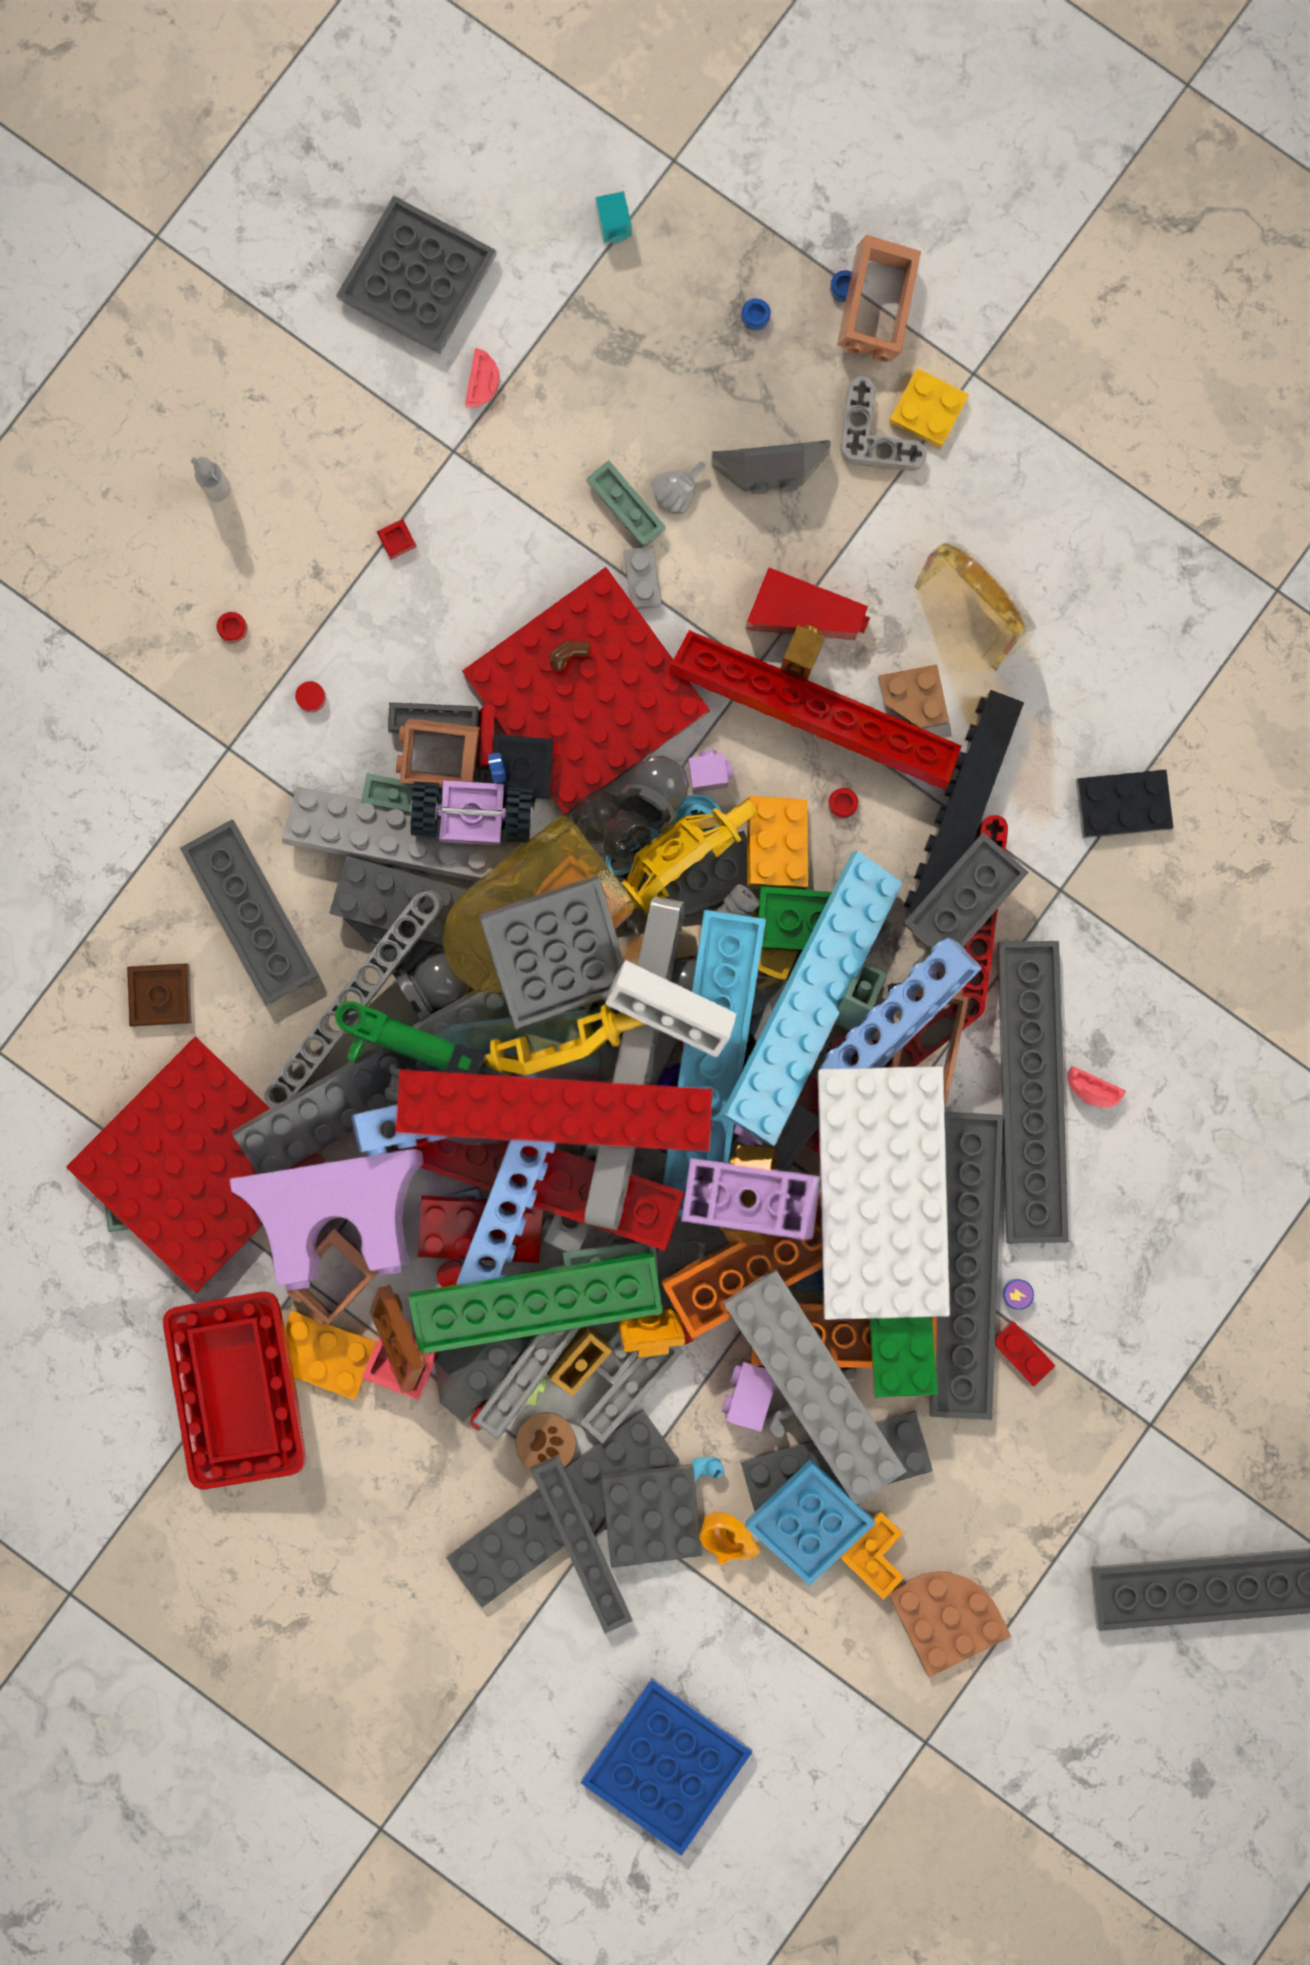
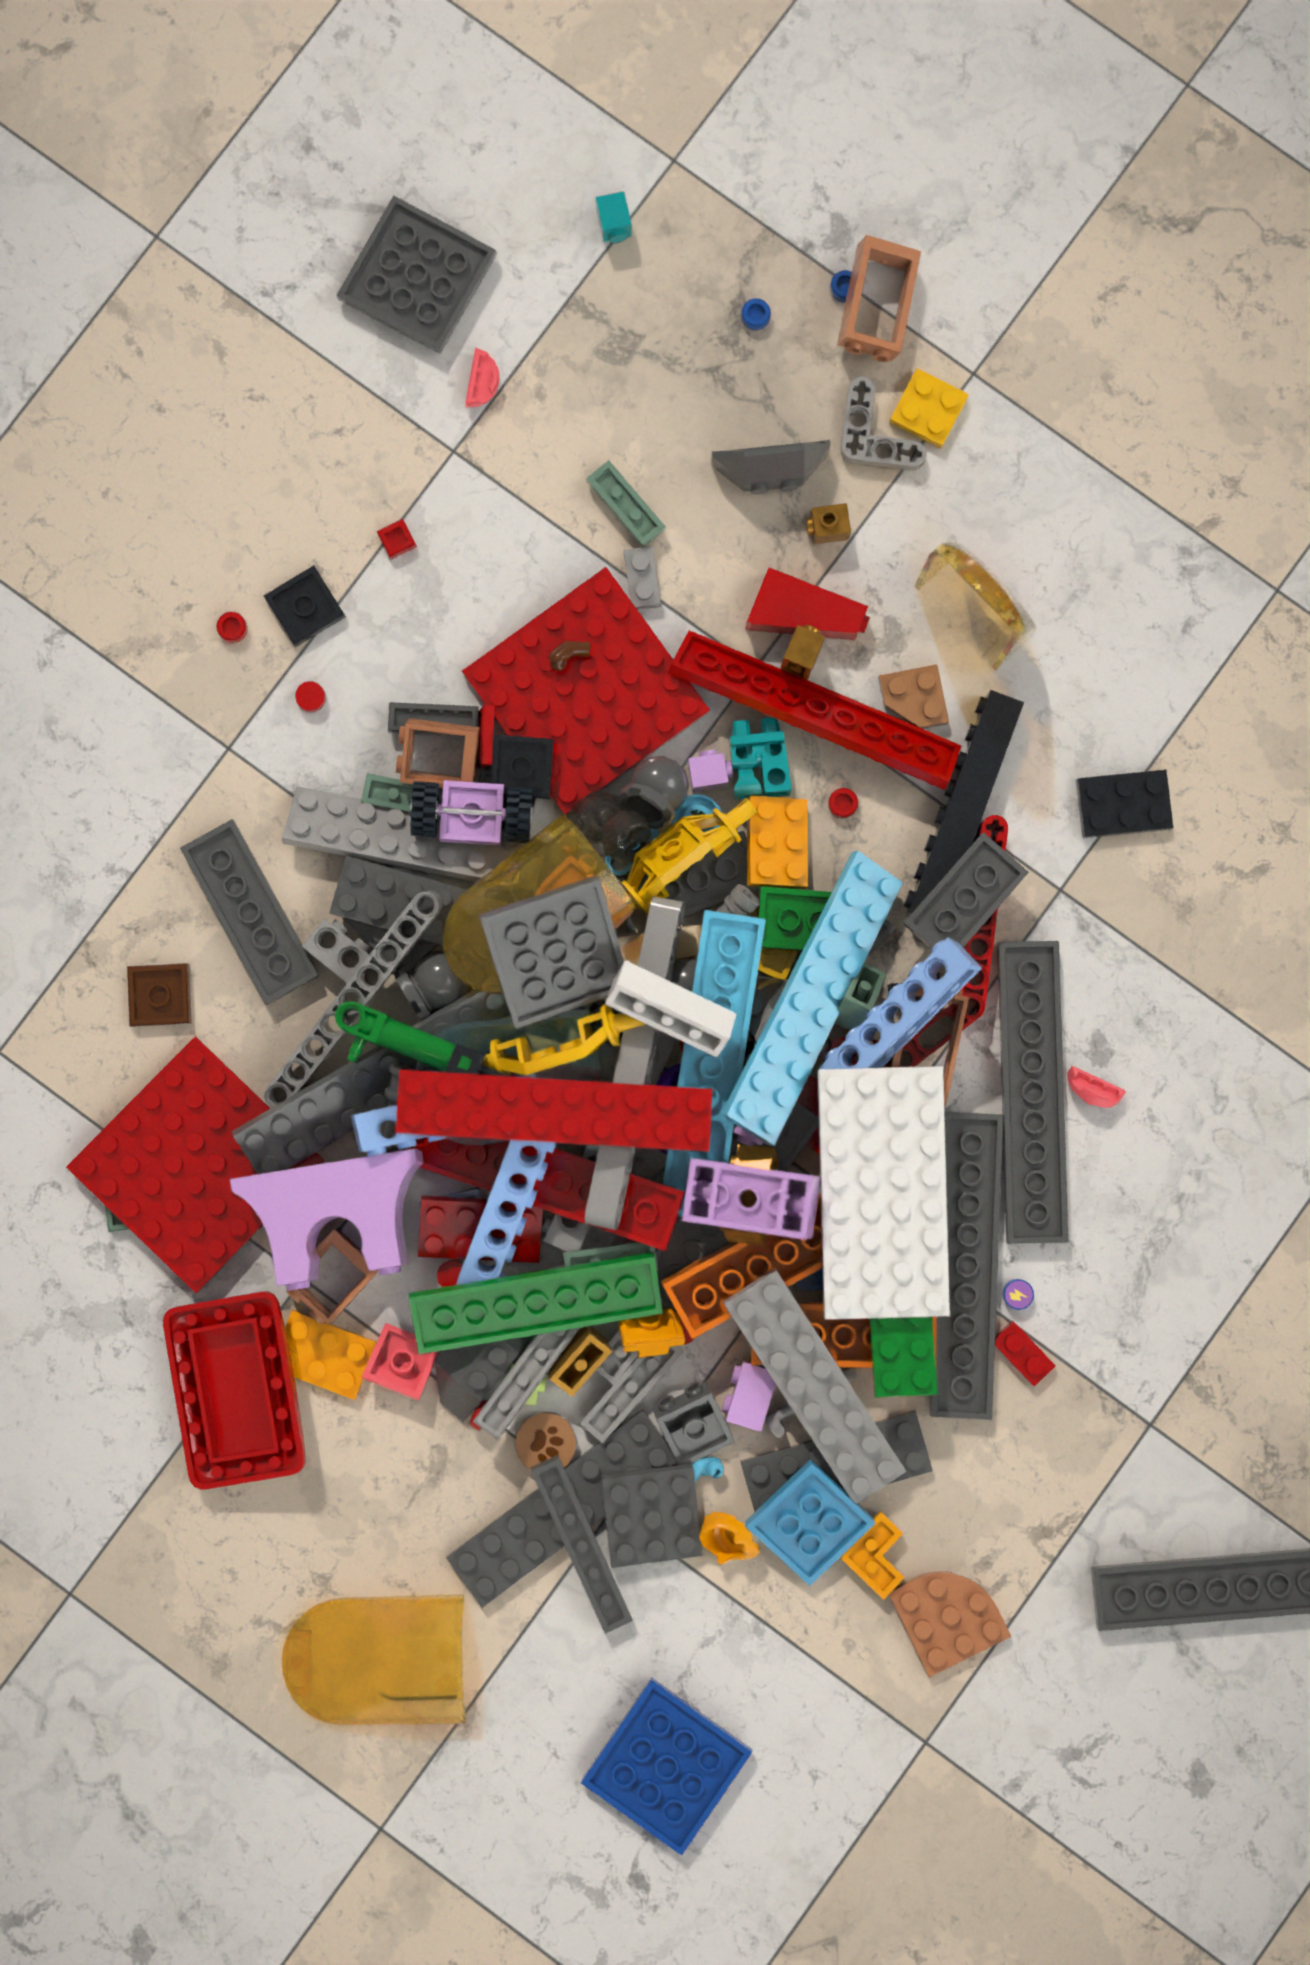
(211, 479): light grey wheel -> none
(304, 606): none -> black tile
(334, 957): none -> light grey brick
(379, 1660): none -> clear yellow windscreen
(397, 1338): dark orange plate -> none
(497, 767): blue tile -> none
(676, 488): light grey piece -> none
(692, 1423): none -> dark grey plate
(763, 751): none -> teal hips
(829, 523): none -> pearl gold brick

